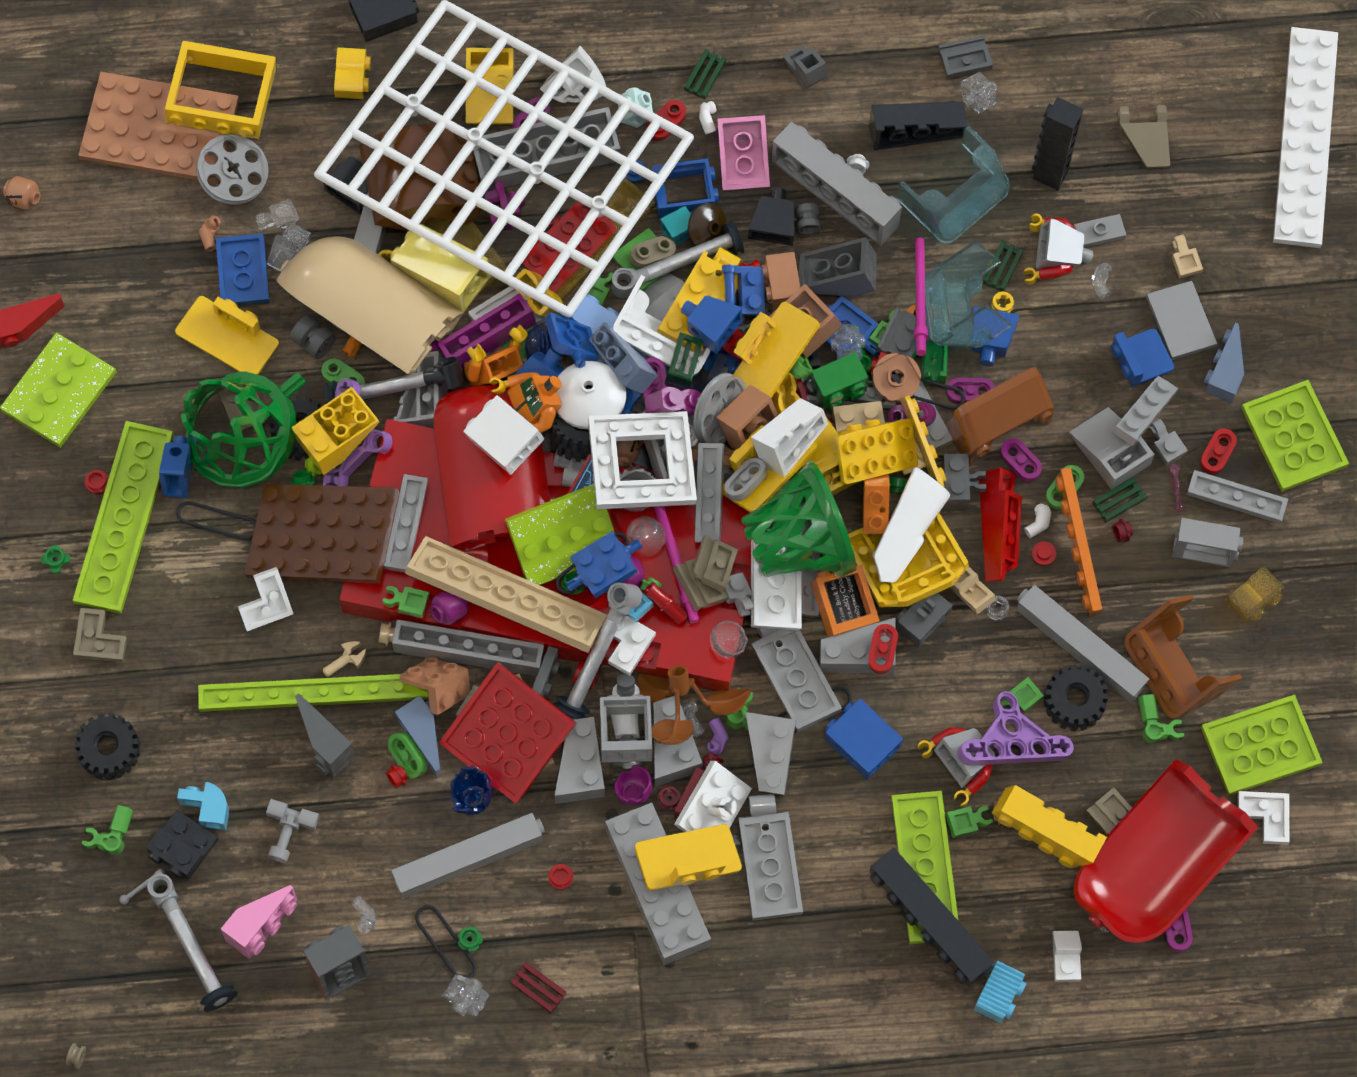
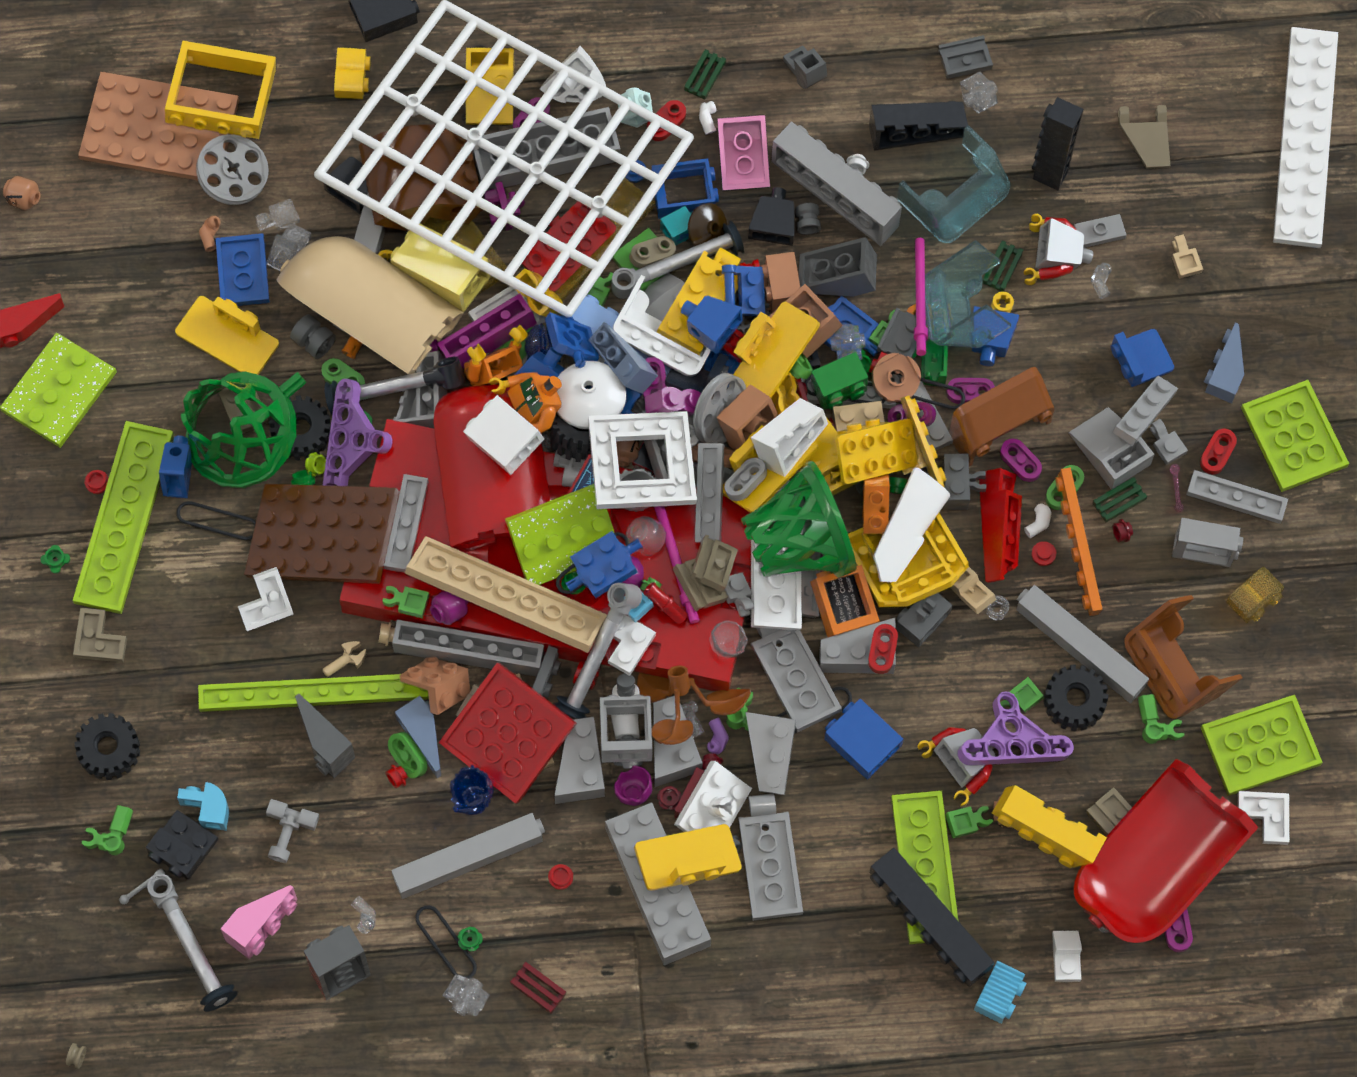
(335, 430): yellow slope -> none
(679, 375): dark green tile -> none
(1181, 320): light grey tile -> none

